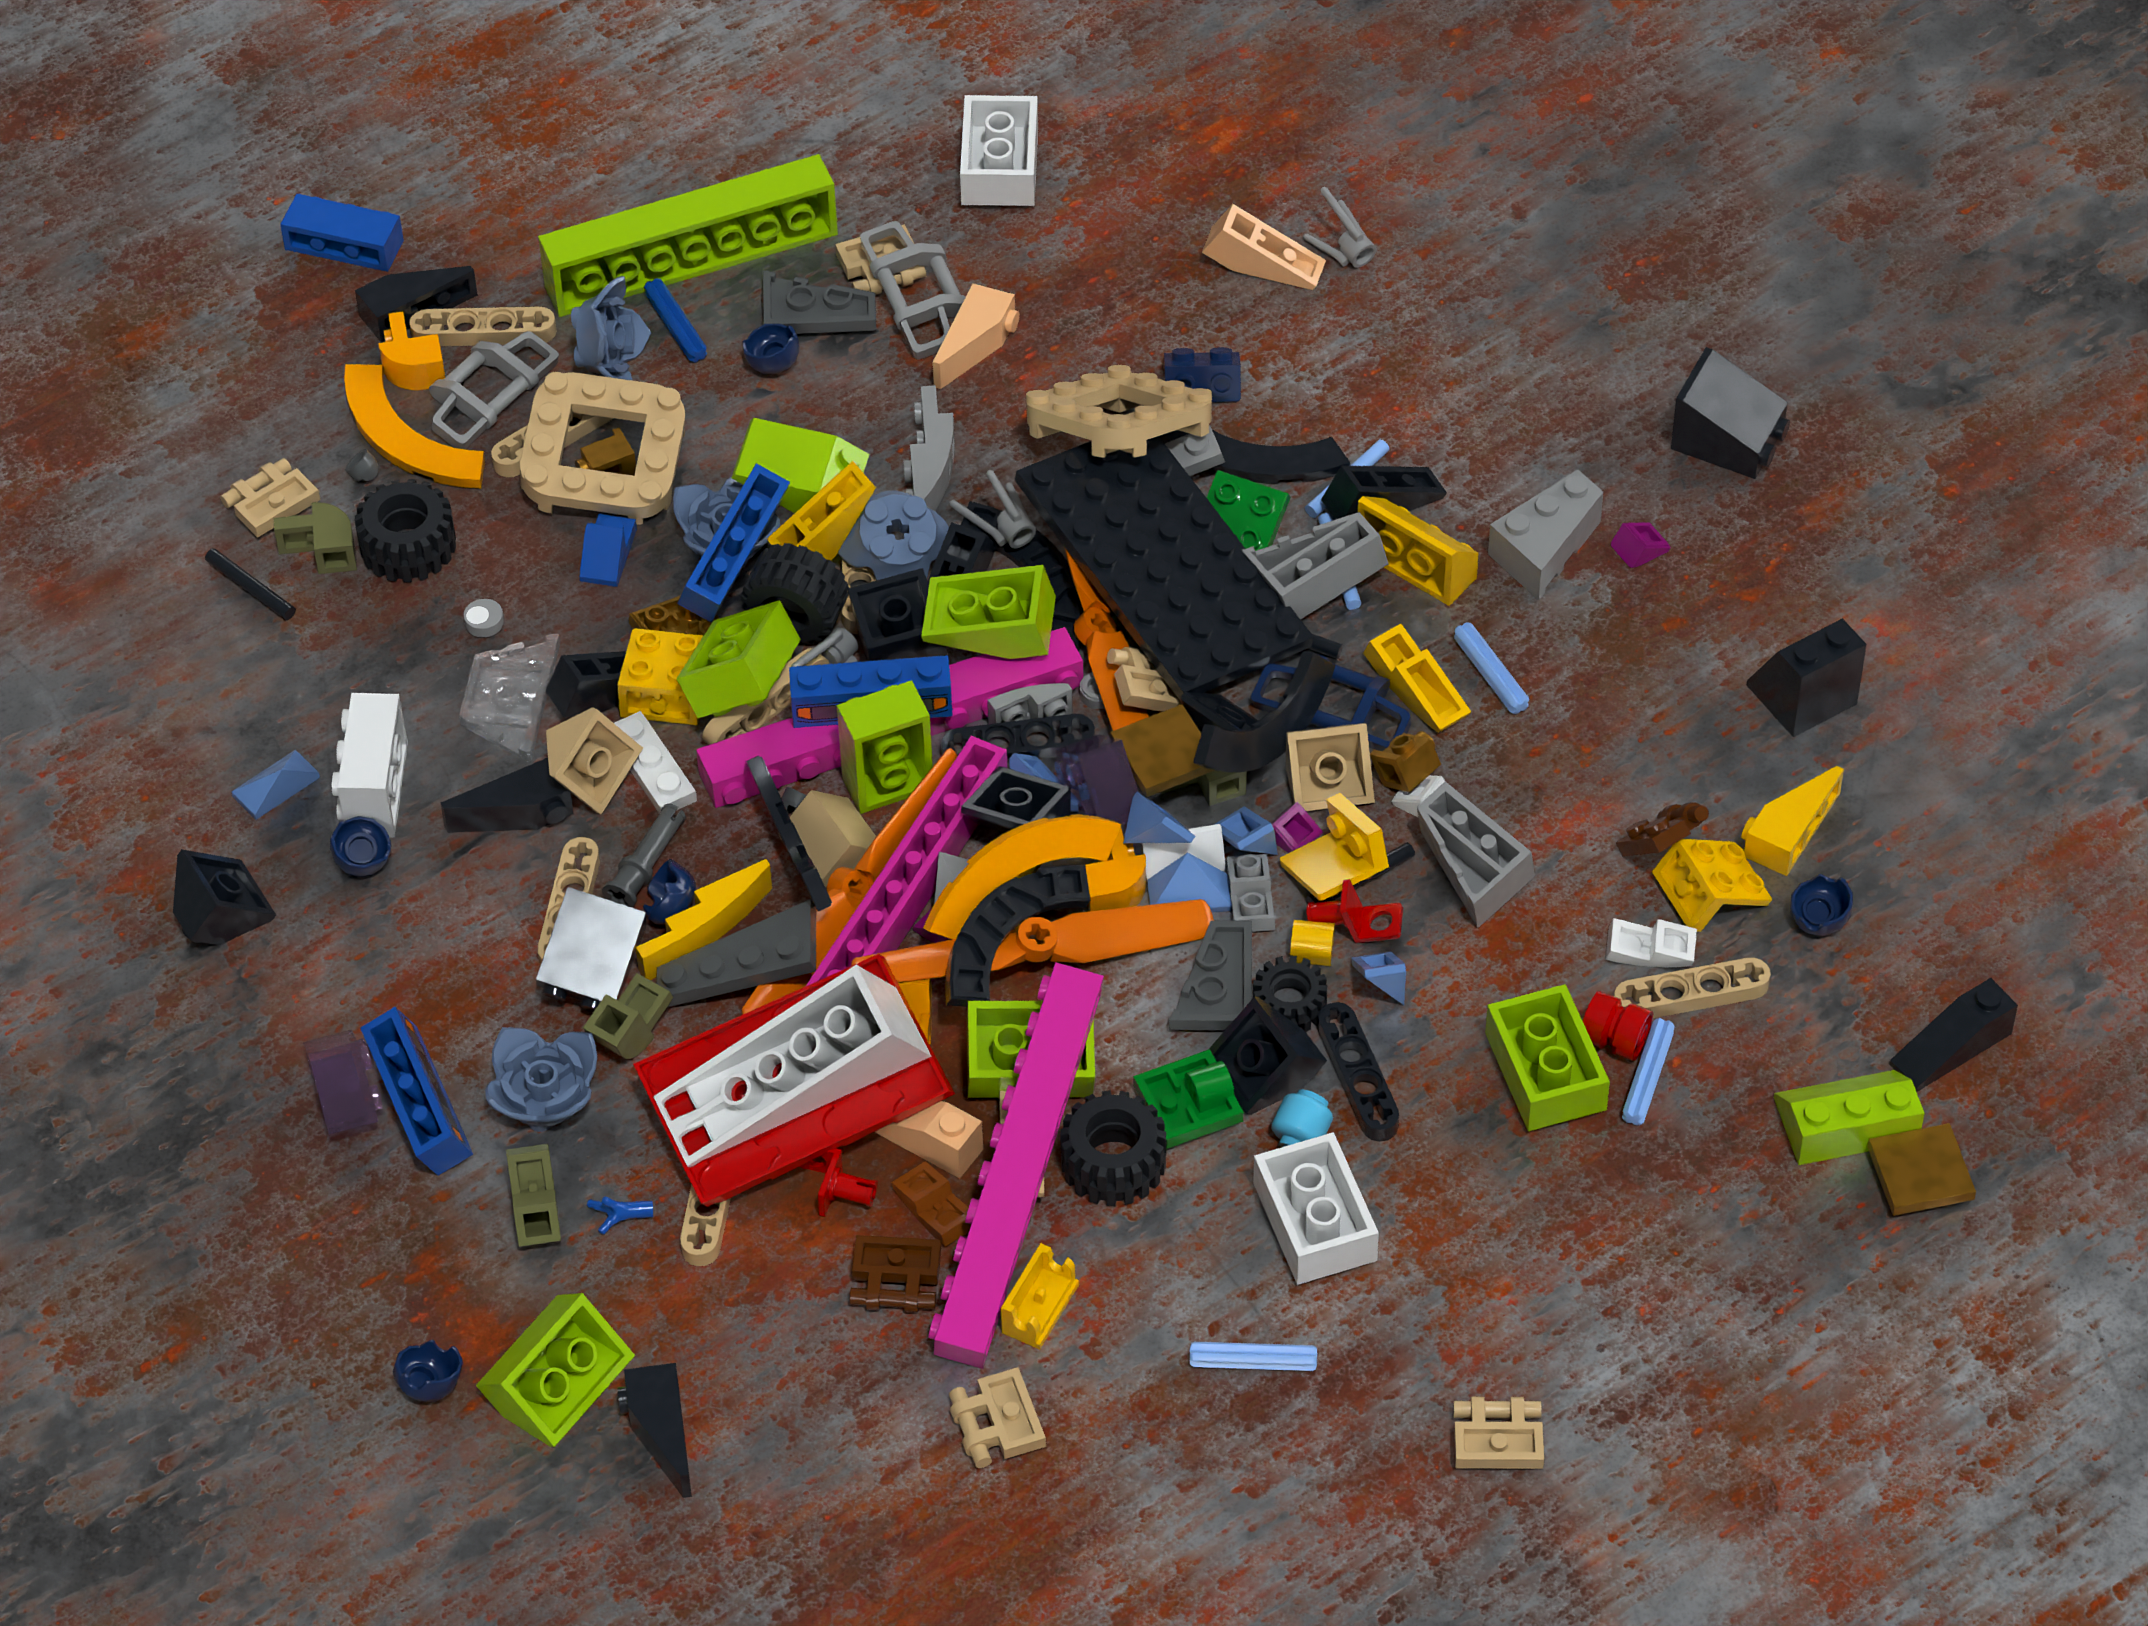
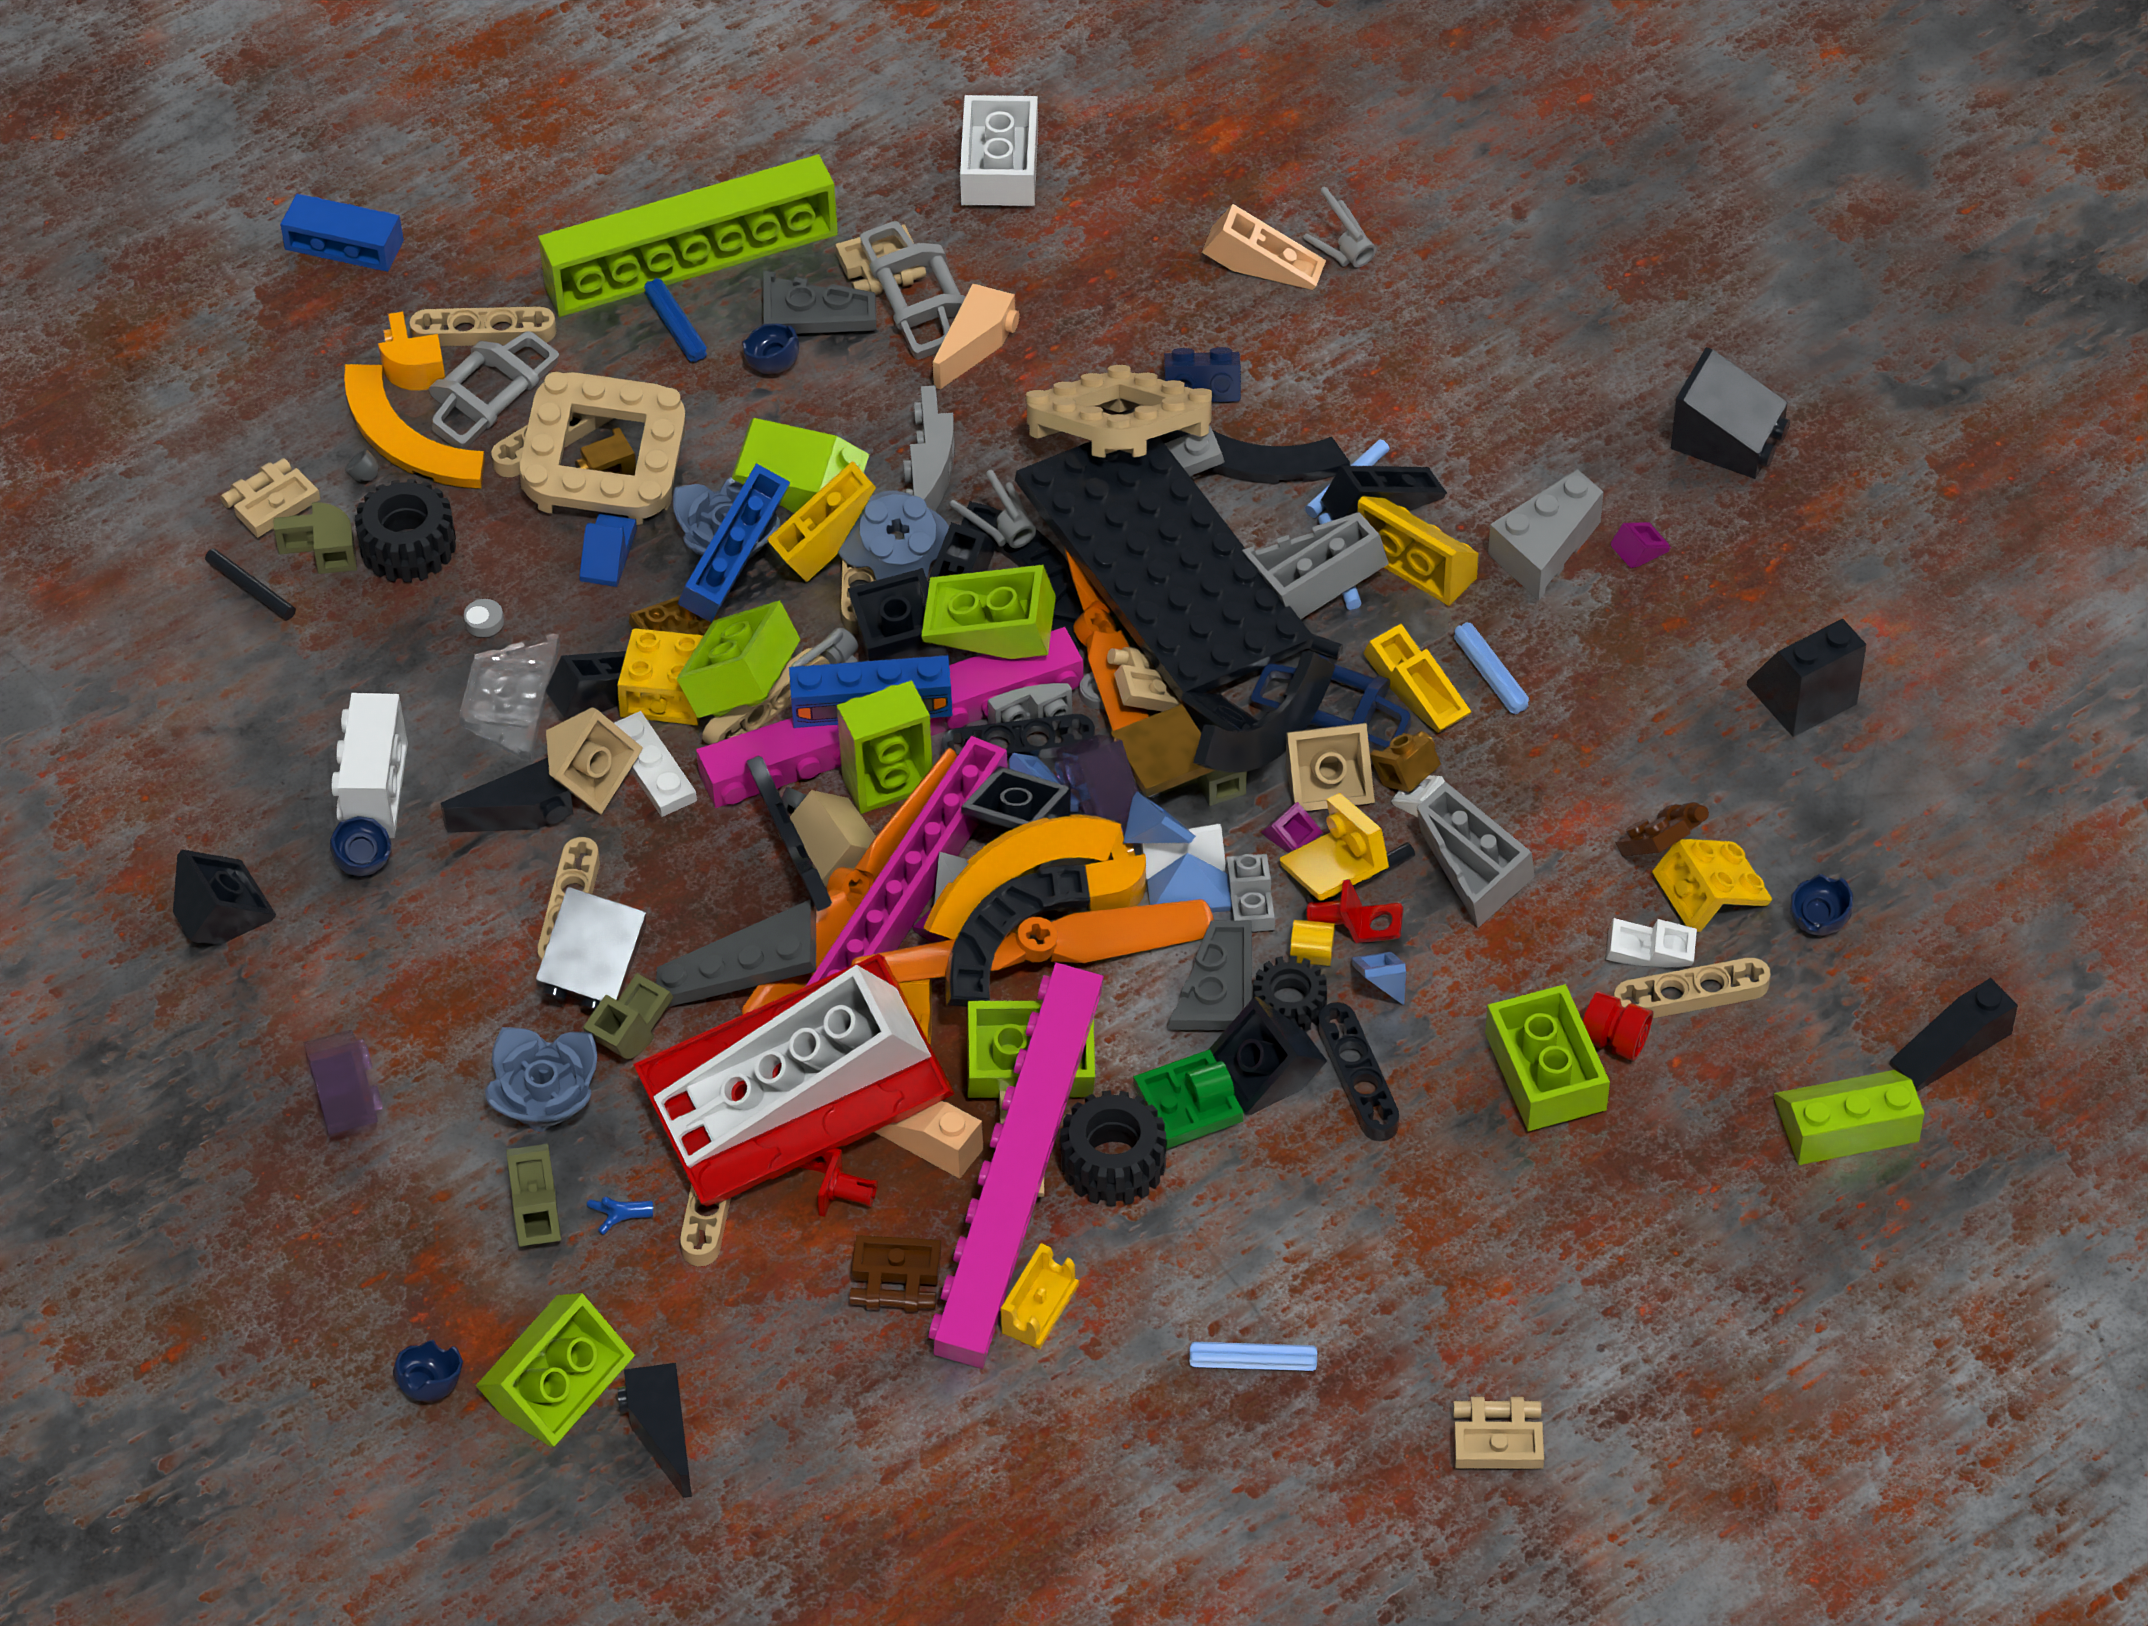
(275, 784): medium blue slope -> none
(413, 293): black slope -> none
(416, 1091): blue brick -> none
(608, 333): sand blue brick -> none
(637, 869): dark grey pin -> none
(671, 891): dark blue hair -> none
(715, 913): yellow slope -> none
(805, 585): black tyre -> none
(933, 1203): dark orange slope -> none
(1009, 1411): tan plate -> none
(1248, 508): green plate -> none
(1249, 832): medium blue slope -> none
(1301, 1117): medium azure head -> none
(1315, 1208): white brick -> none
(1648, 1071): light blue axle -> none
(1790, 822): yellow slope -> none
(1921, 1169): pearl gold tile -> none

